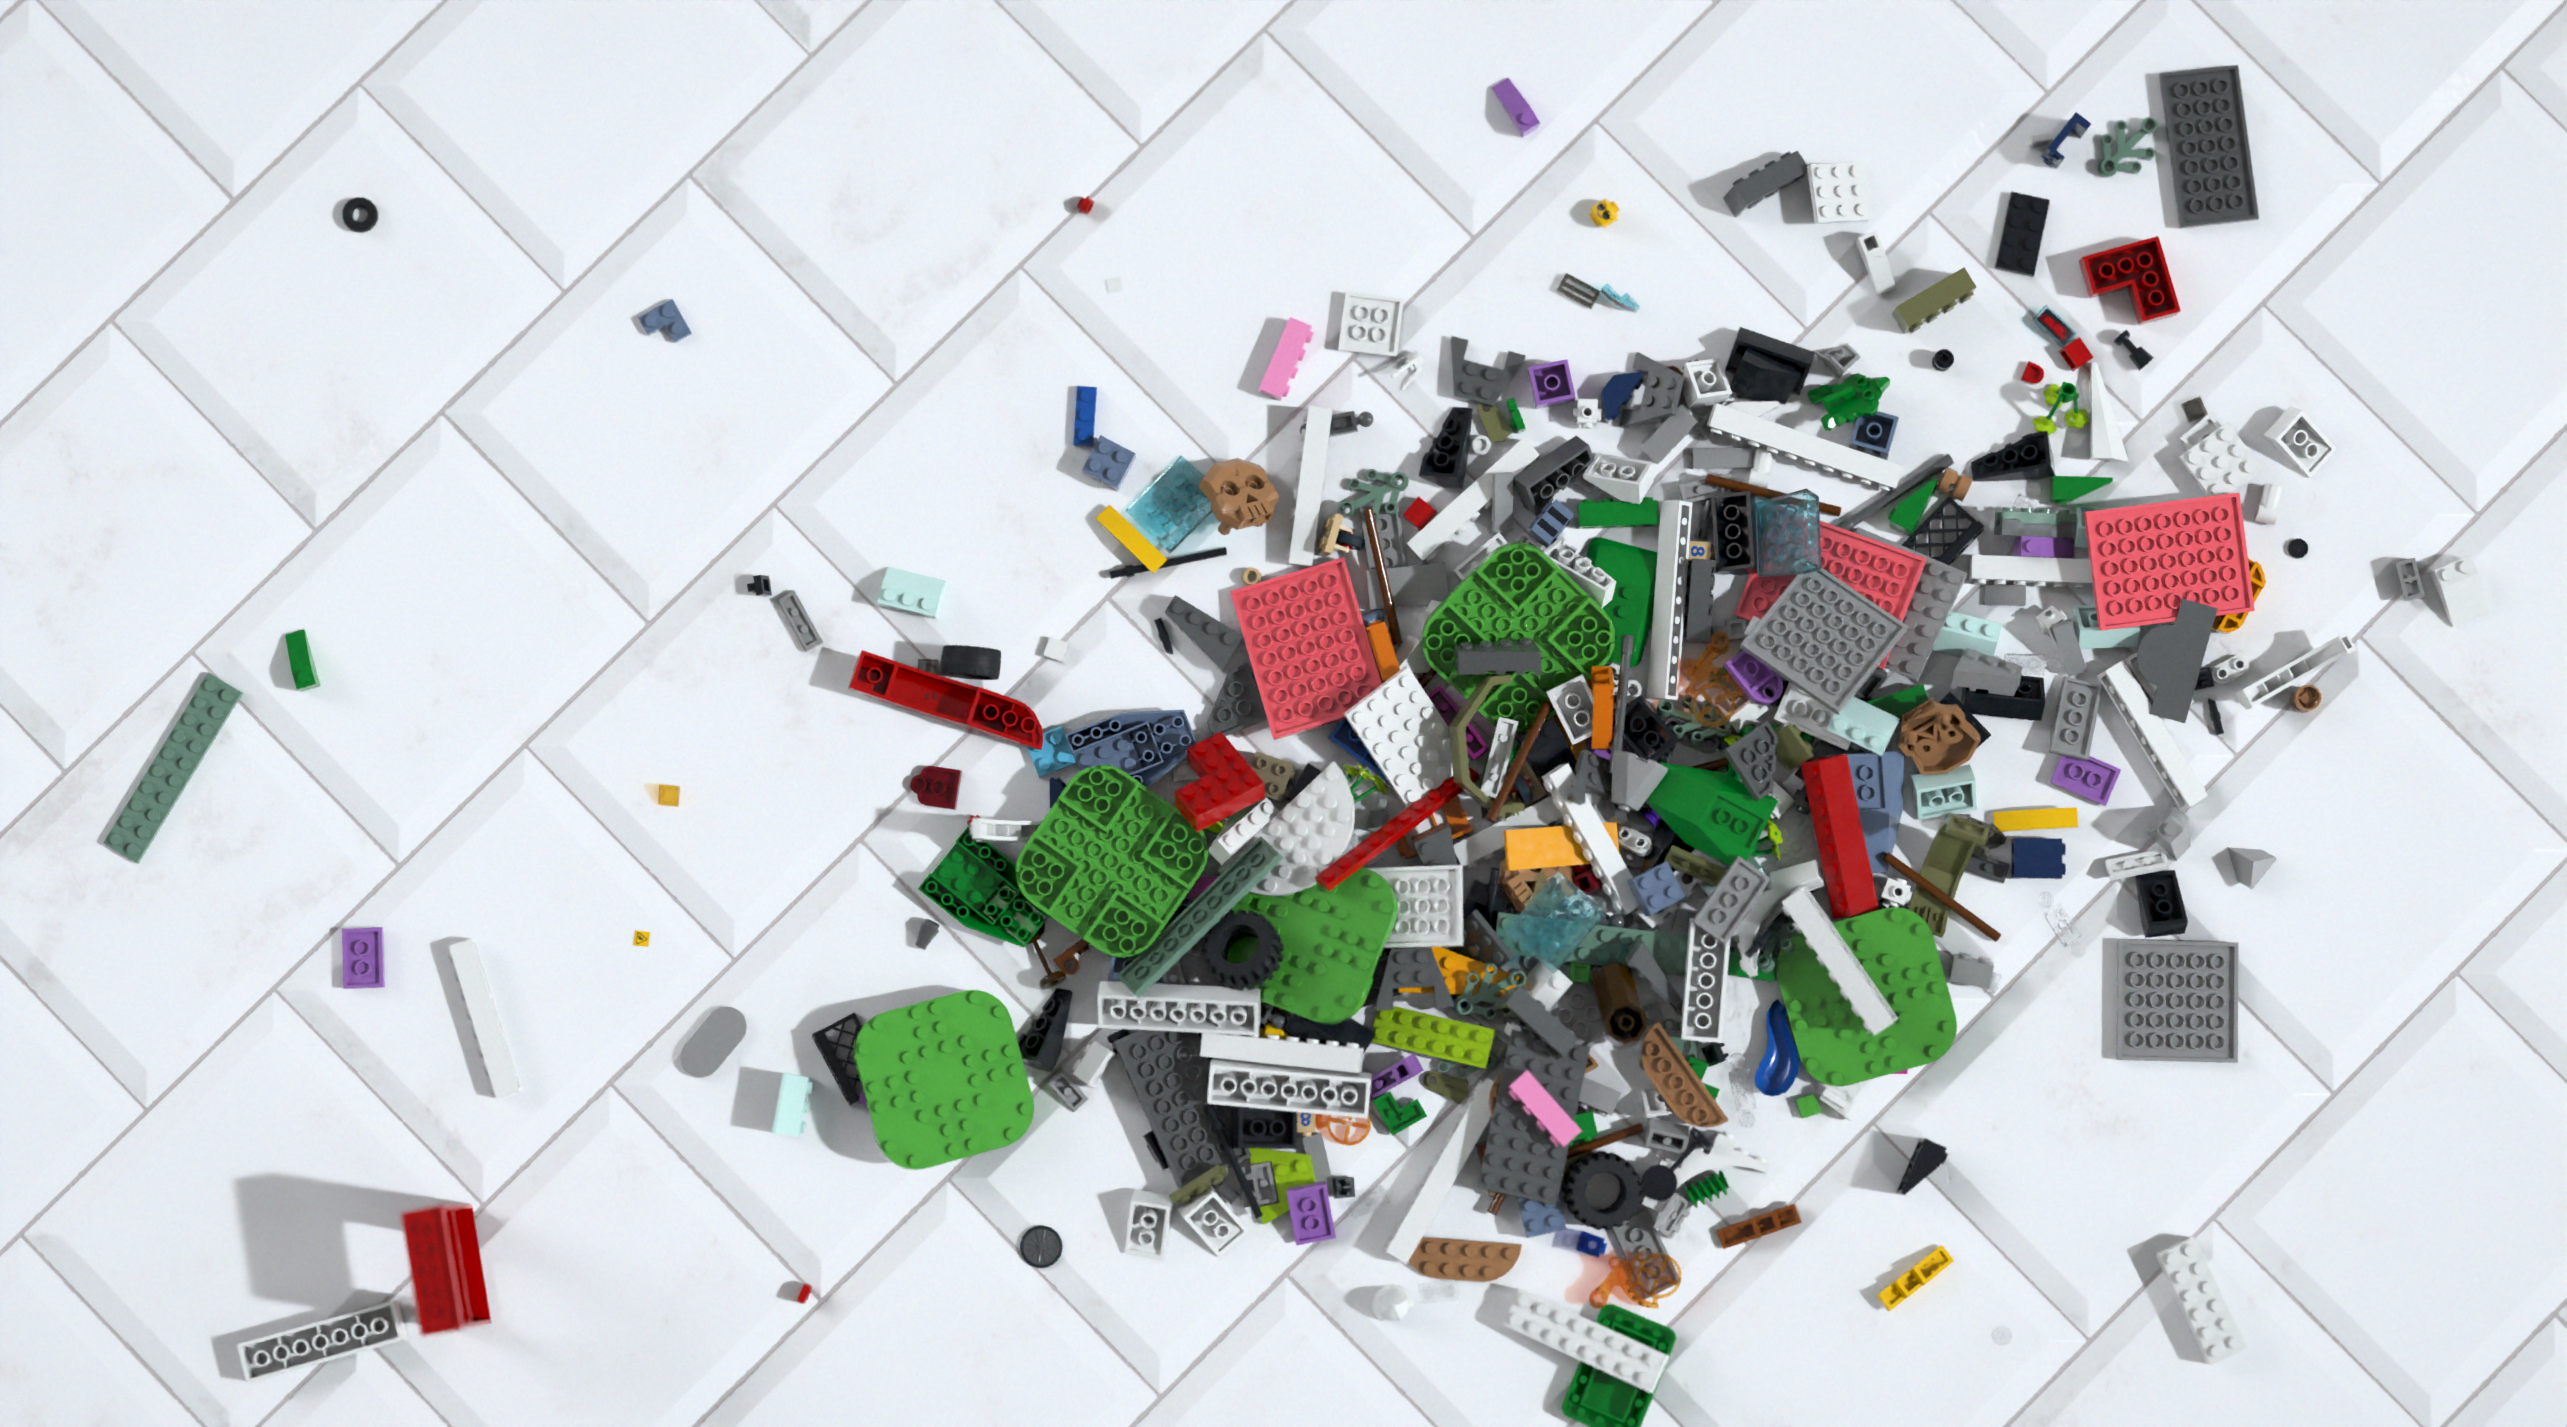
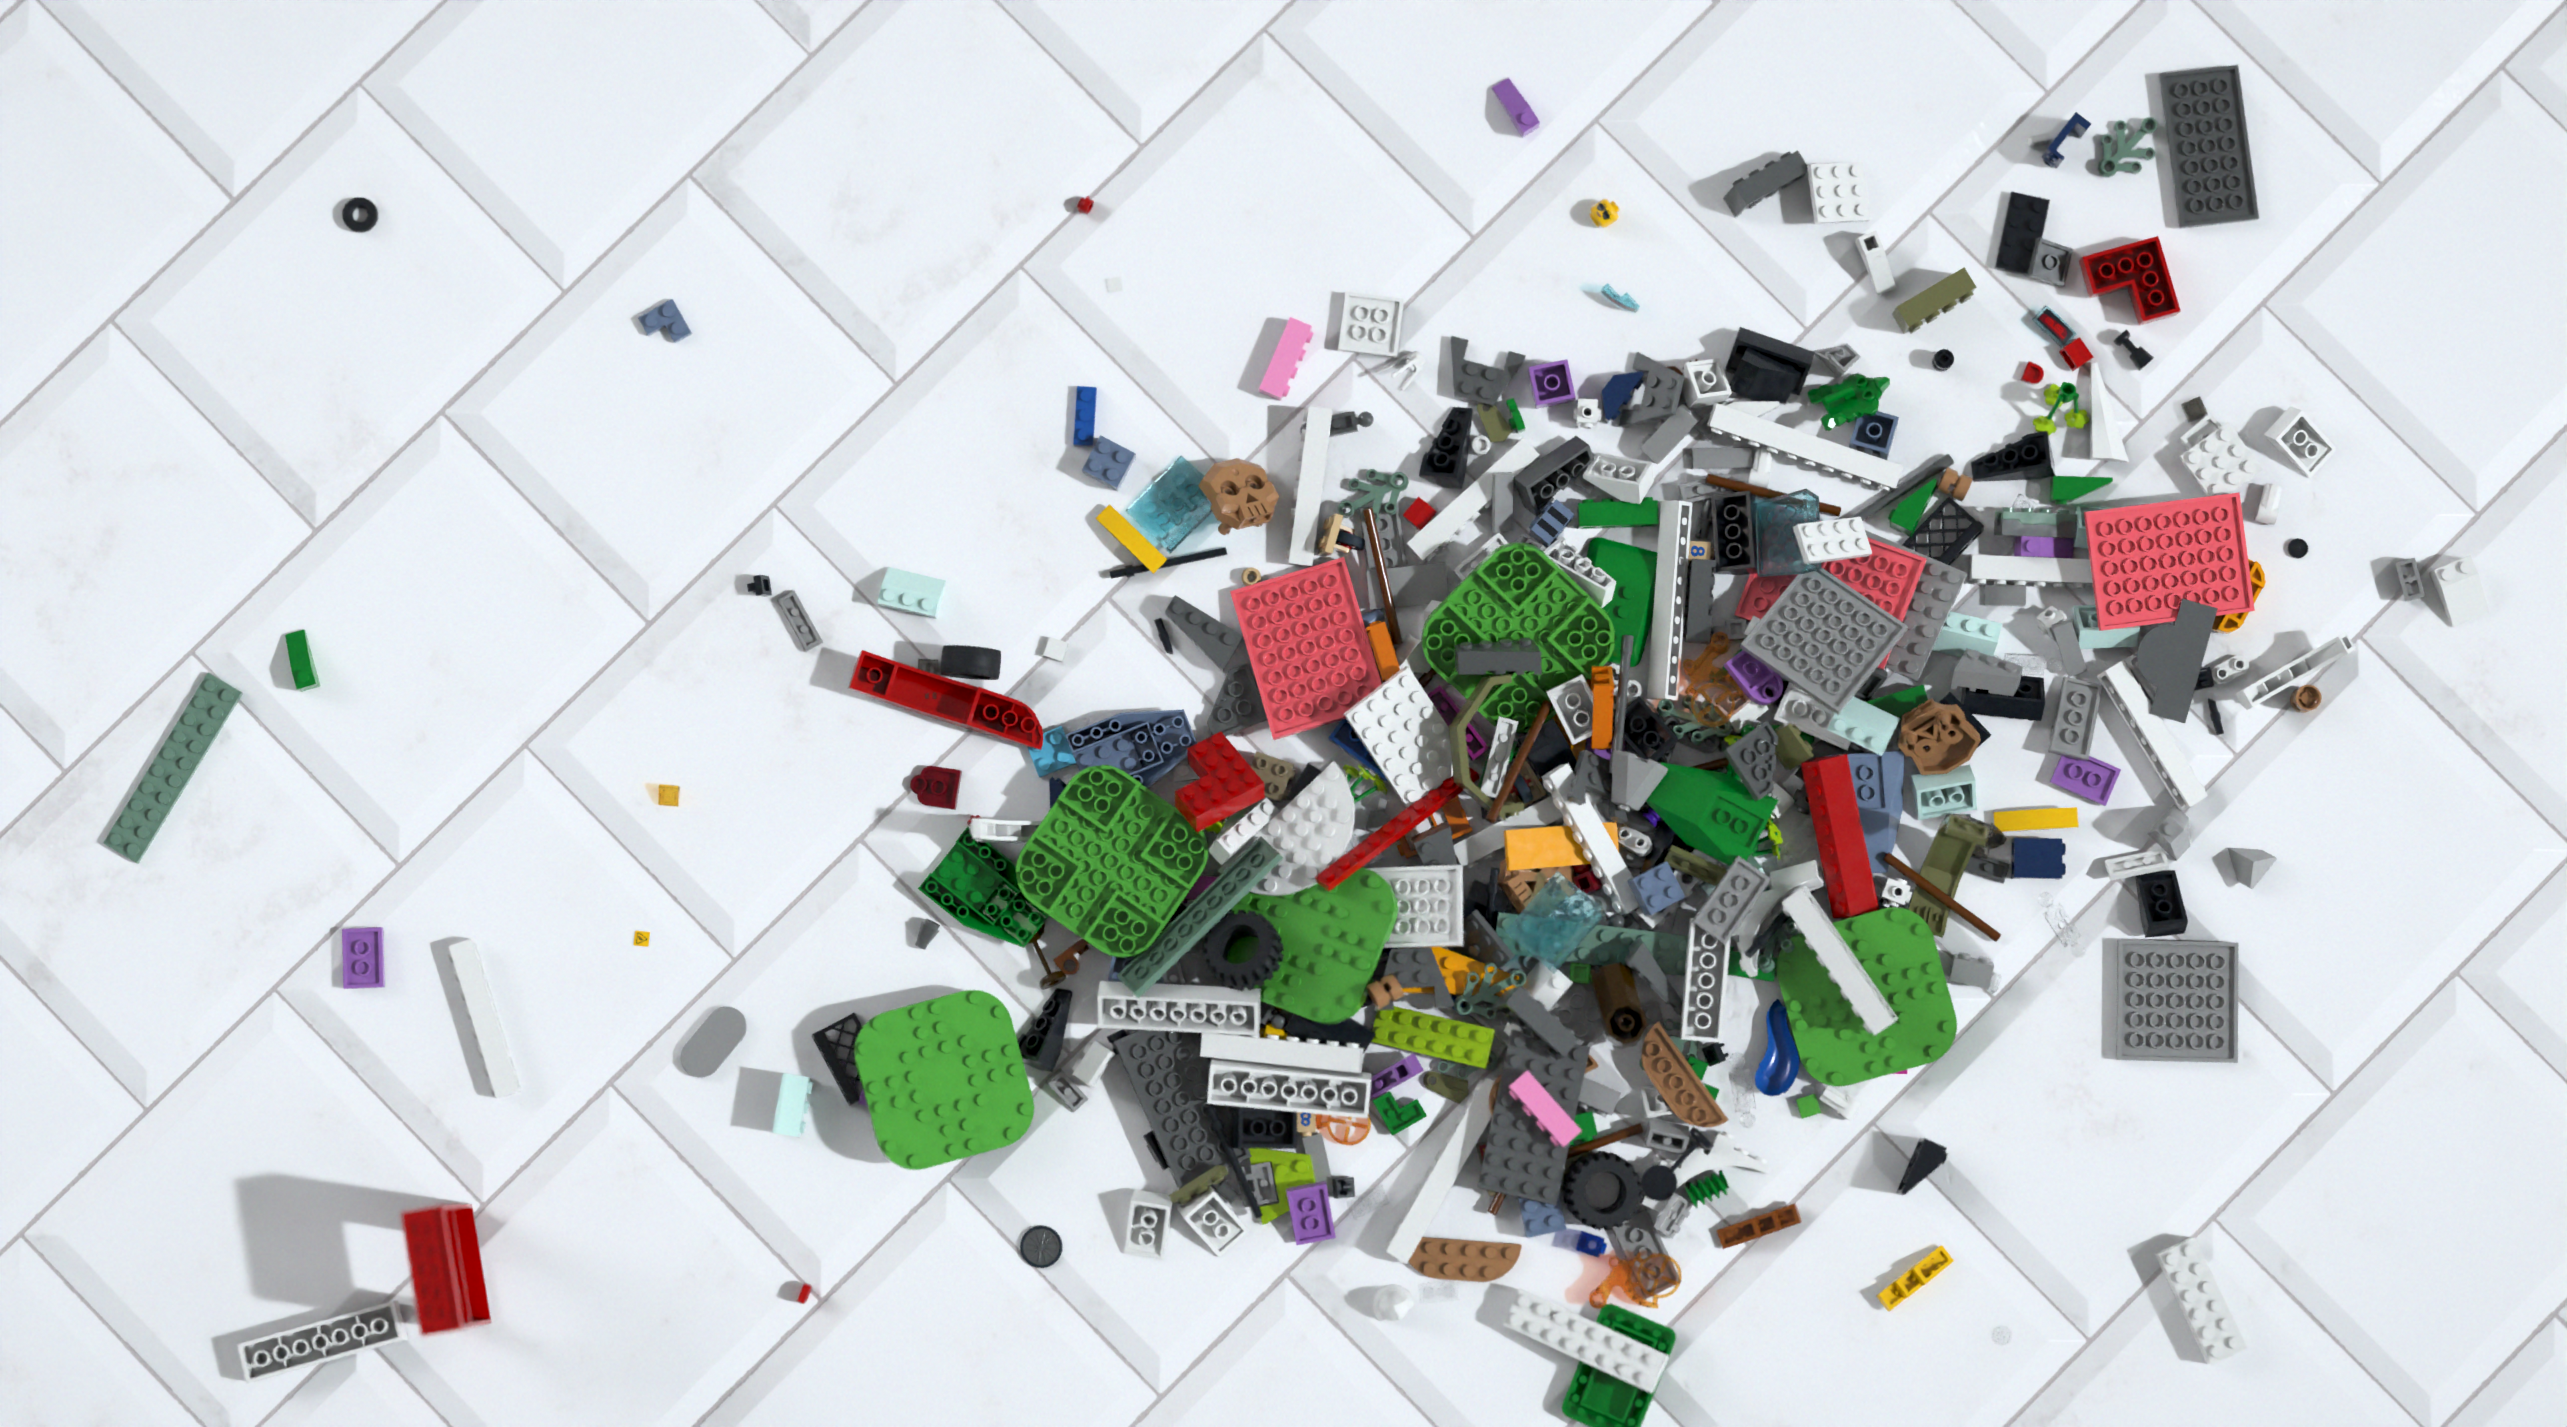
(1378, 994): none -> medium nougat wheel
(1593, 299): clear smoke tile -> none
(1832, 540): none -> white plate
(2050, 262): none -> dark grey plate

